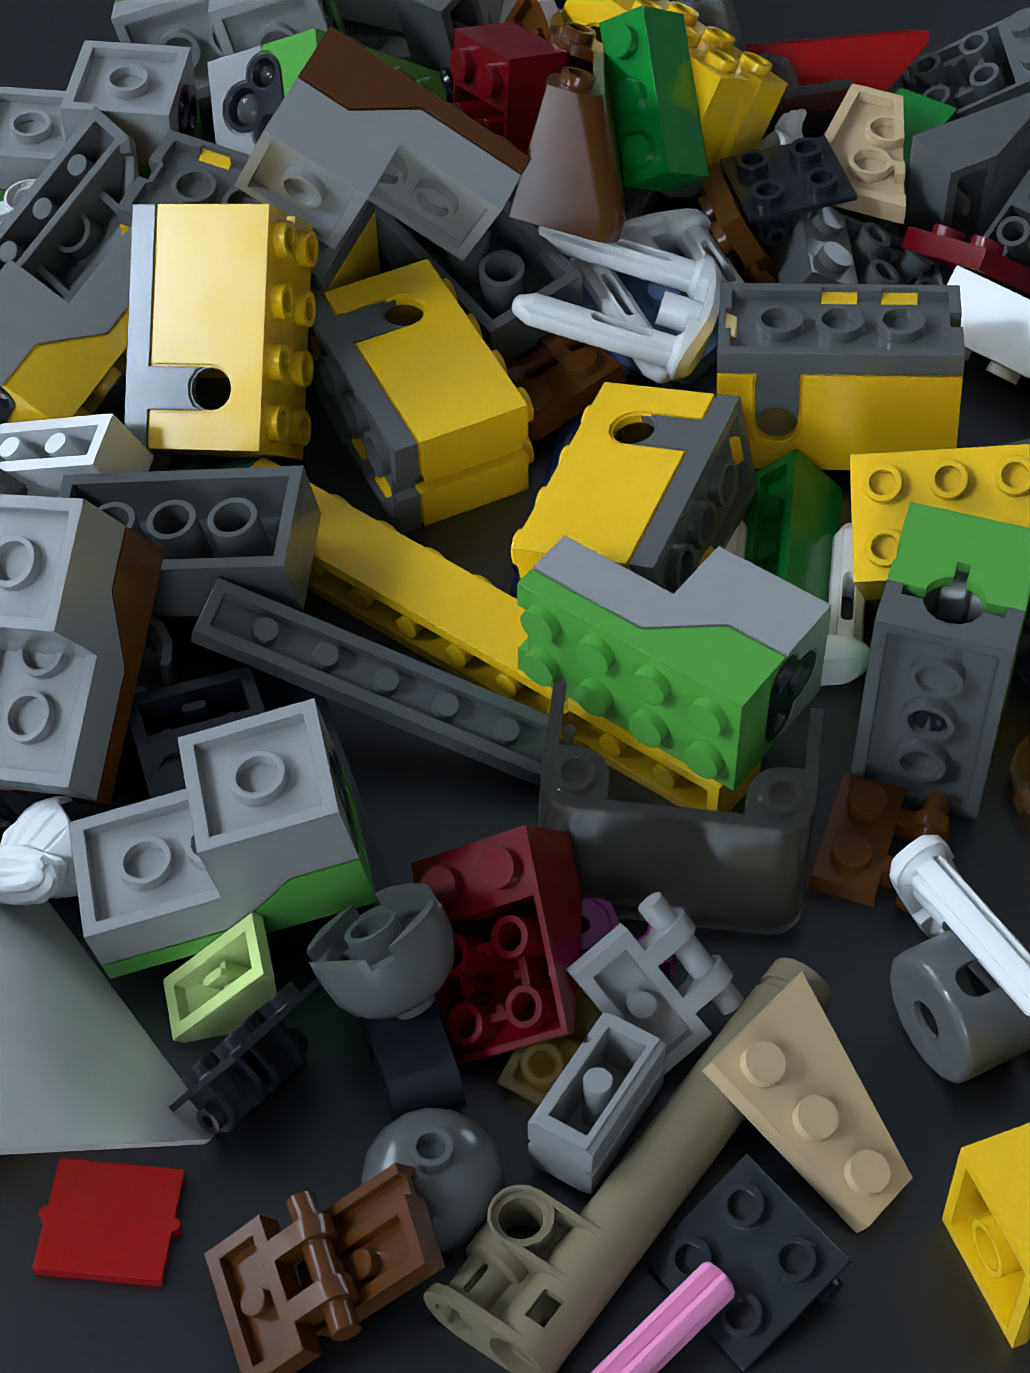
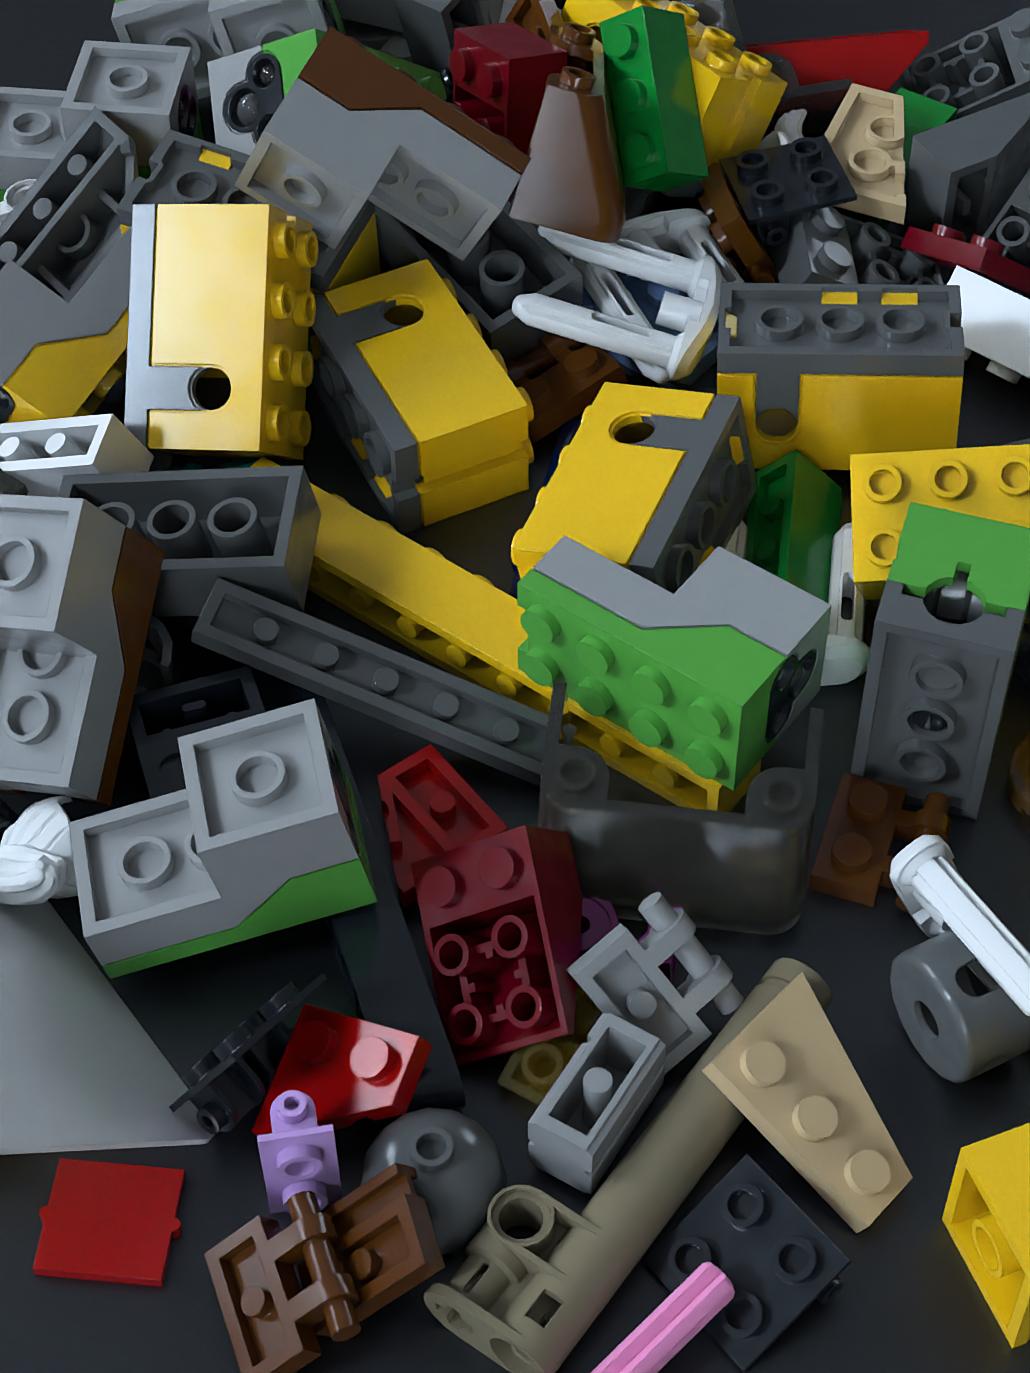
(221, 983): yellowish green slope -> none
(298, 1153): none -> lavender hinge
(347, 1069): none -> red wing
(388, 956): dark grey cylinder -> none
(429, 813): none -> red wing

